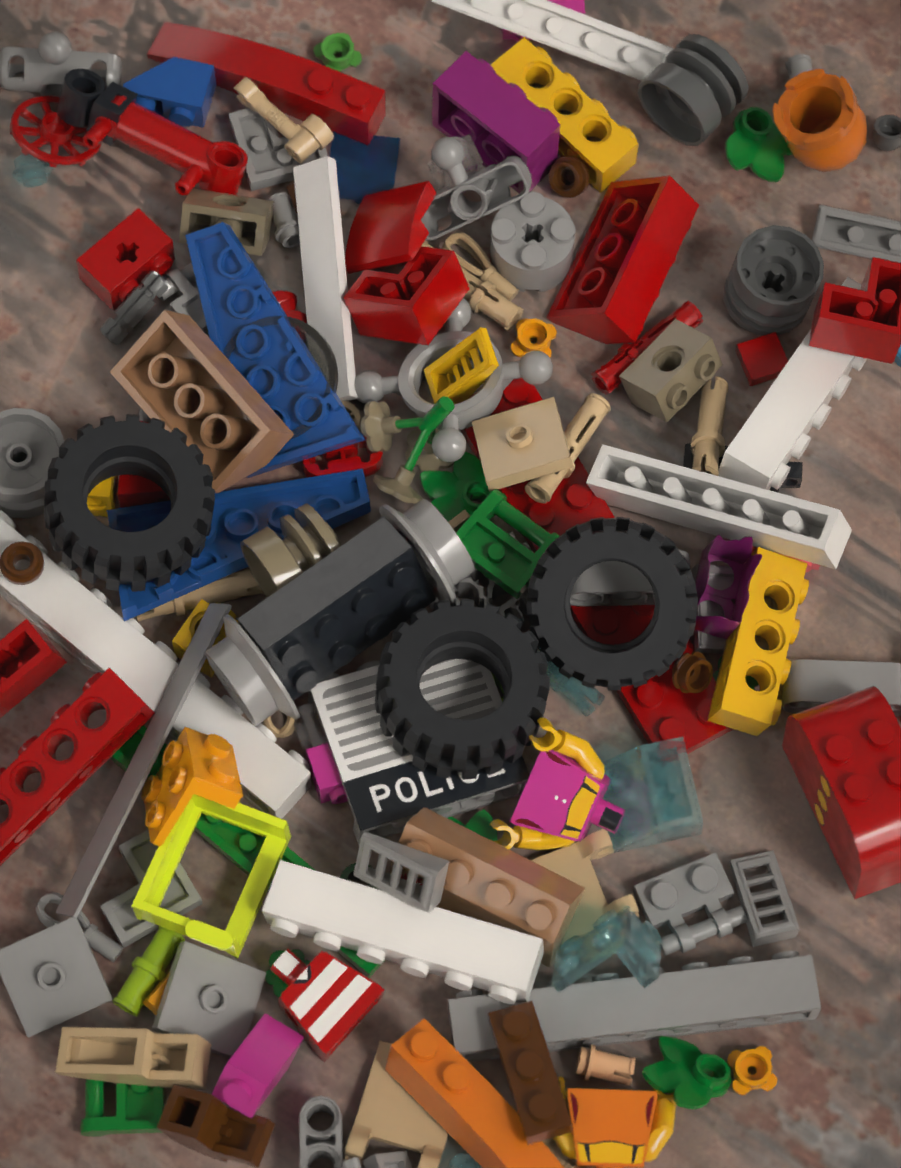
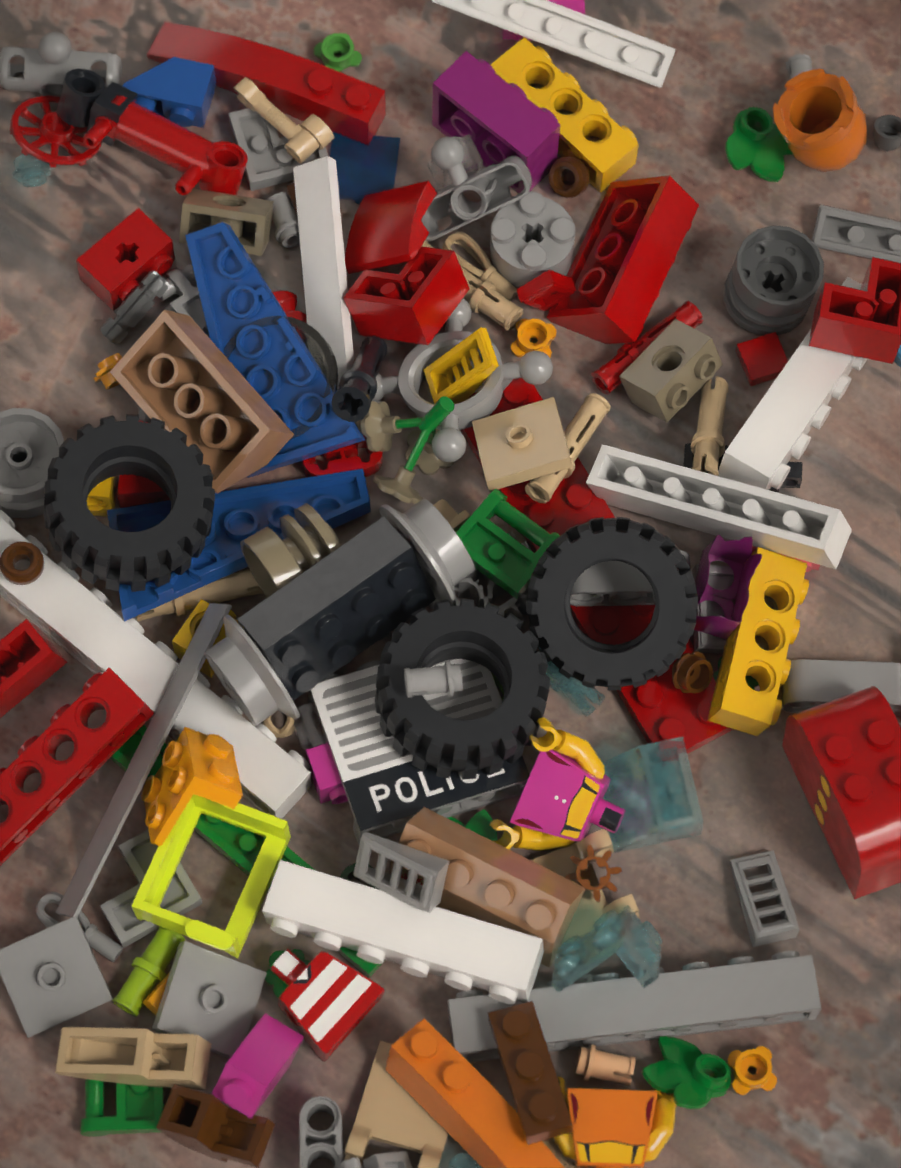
(104, 373): none -> light orange plate
(359, 384): none -> black pin
(433, 680): none -> light grey pin
(457, 489): green plate -> none
(546, 290): none -> red tile
(582, 866): none -> dark orange gear
(685, 892): light grey plate -> none
(693, 89): dark grey wheel -> none

